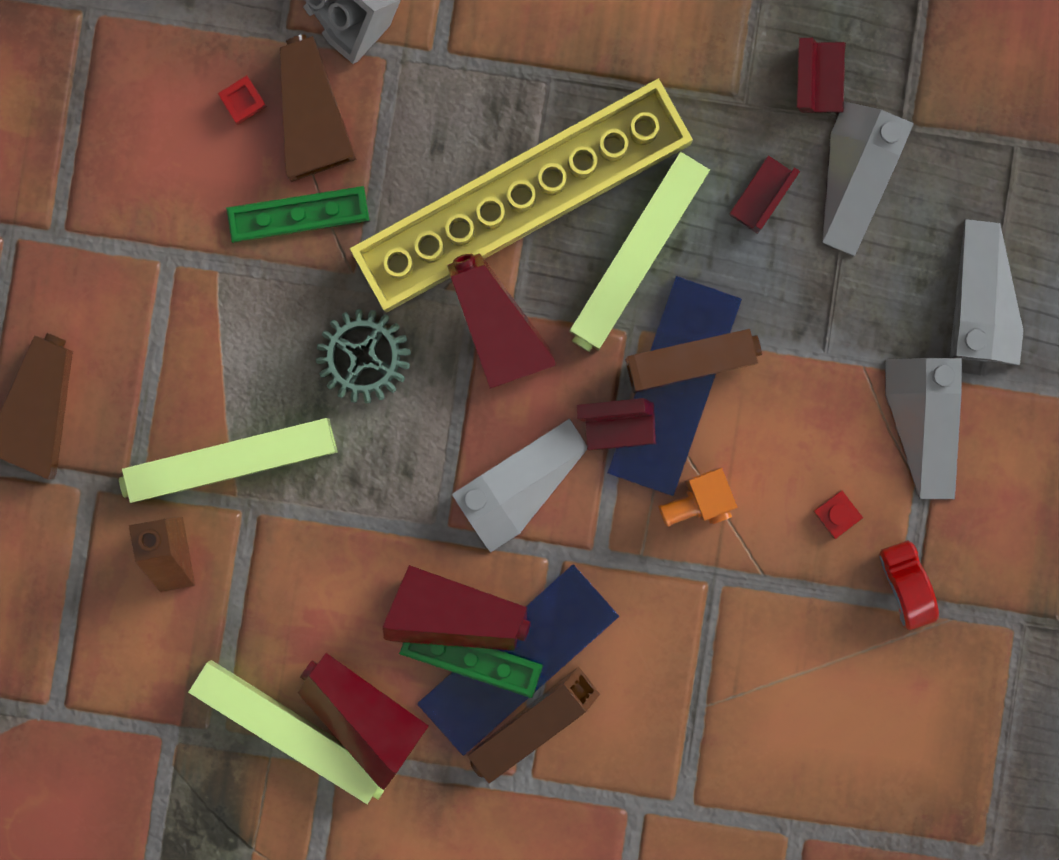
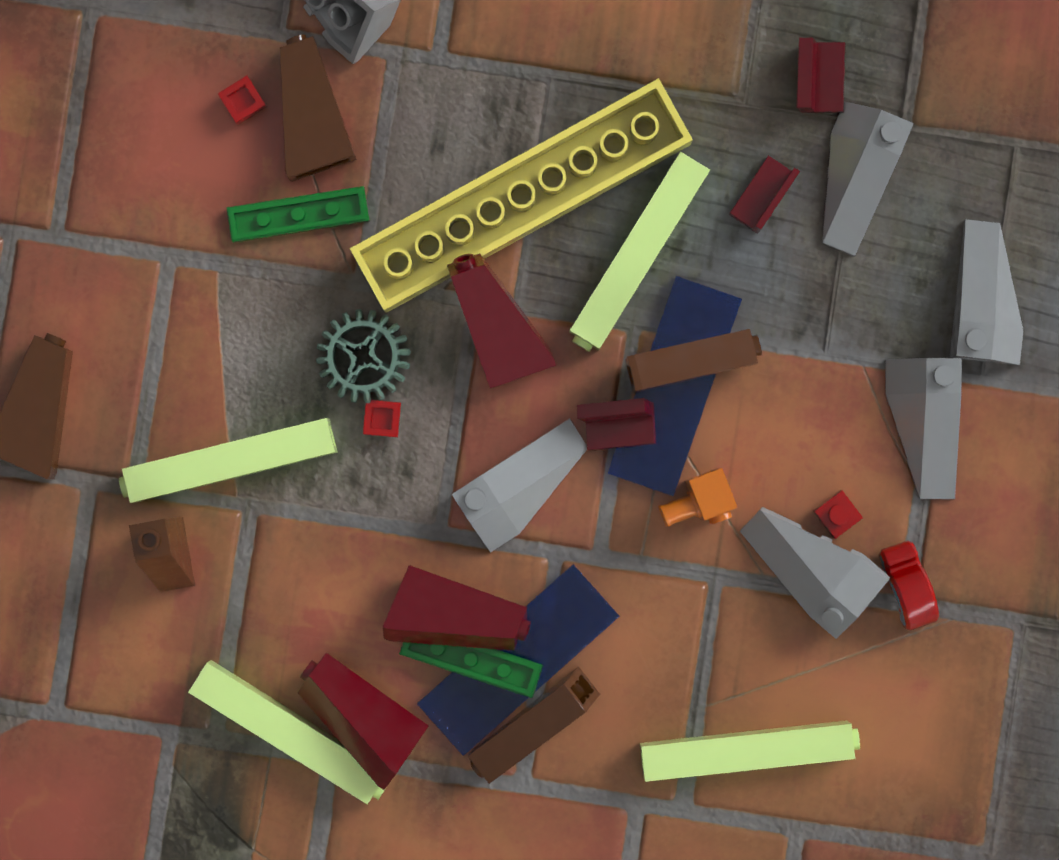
(382, 418): none -> red plate
(749, 750): none -> yellowish green brick
(821, 576): none -> light grey wedge

